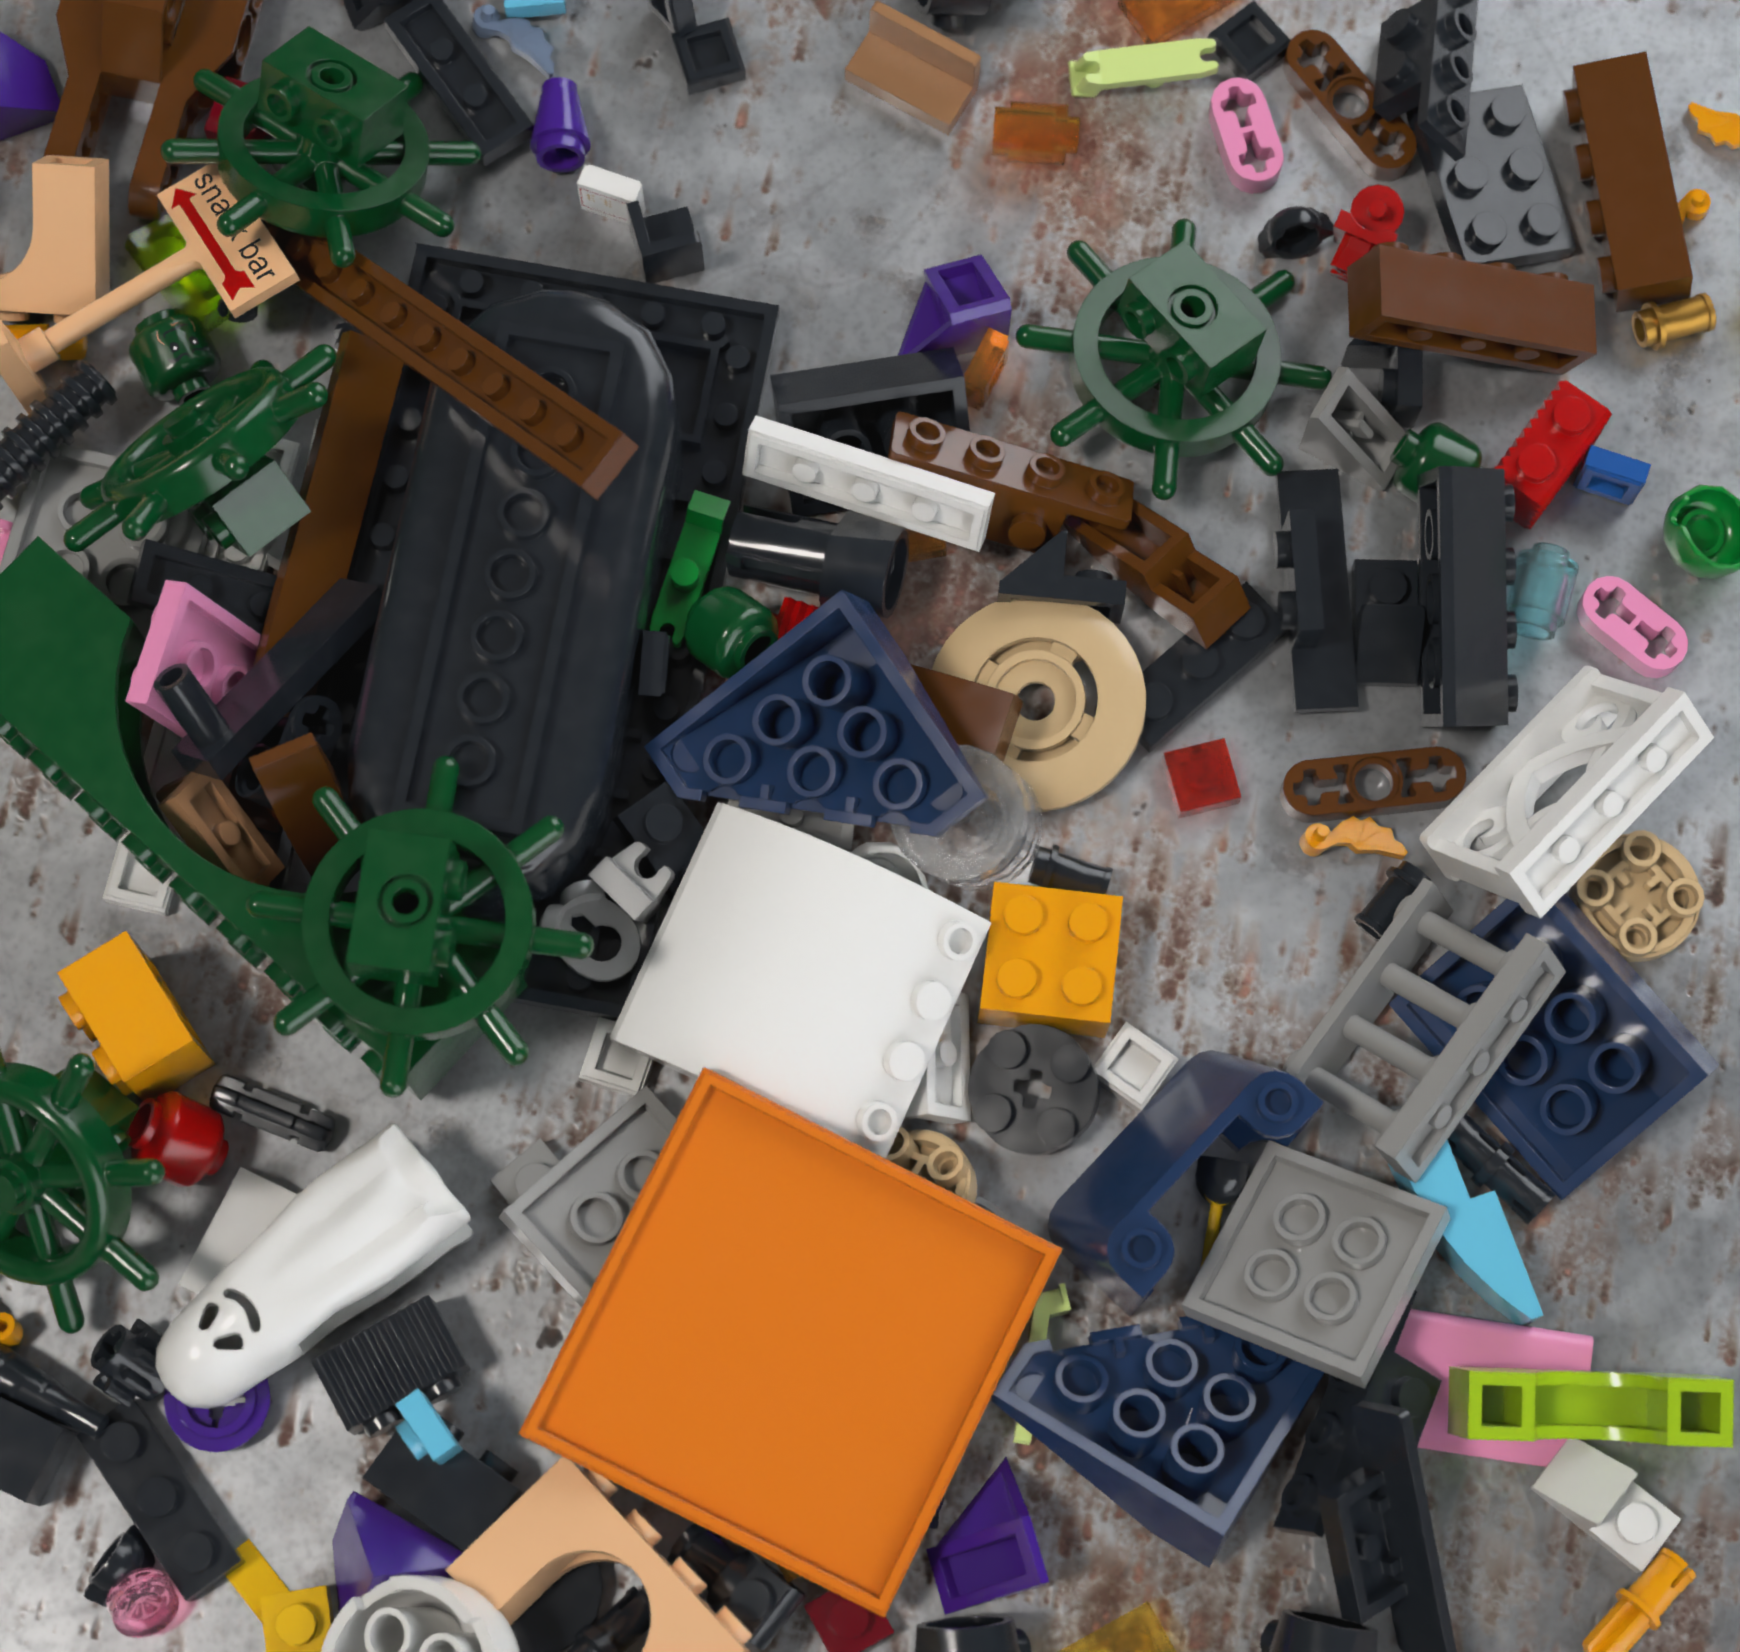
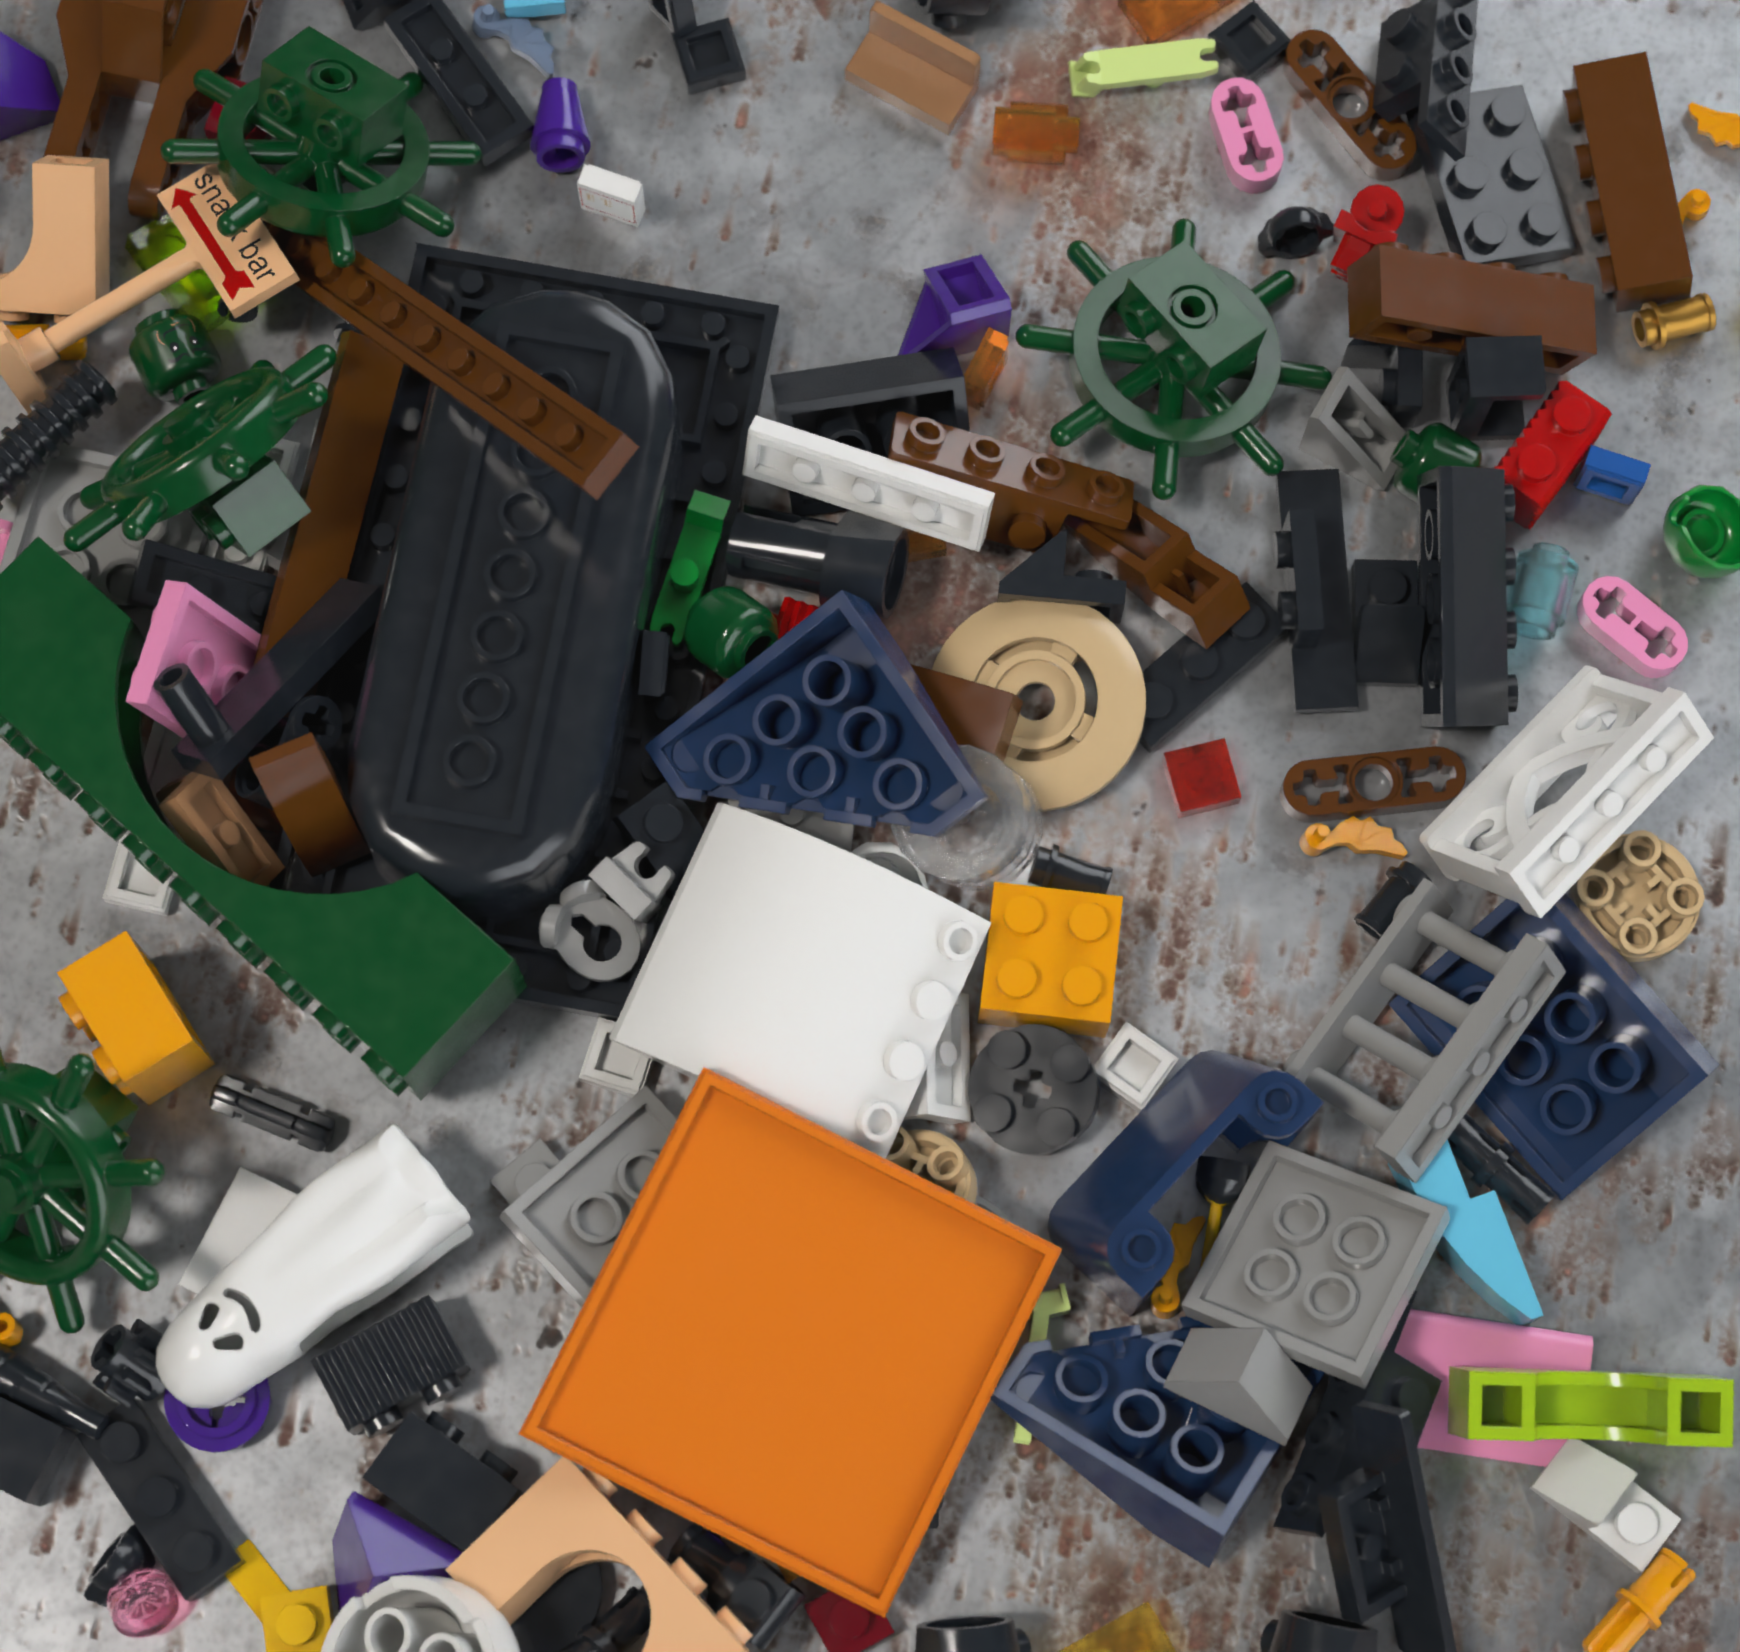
(180, 1136): red head -> none
(409, 925): dark green piece -> none
(425, 1430): medium azure plate -> none
(665, 243): black panel -> none
(988, 1548): dark purple slope -> none
(1166, 1297): none -> light orange piece
(1241, 1378): none -> light grey slope
(1491, 383): none -> black panel

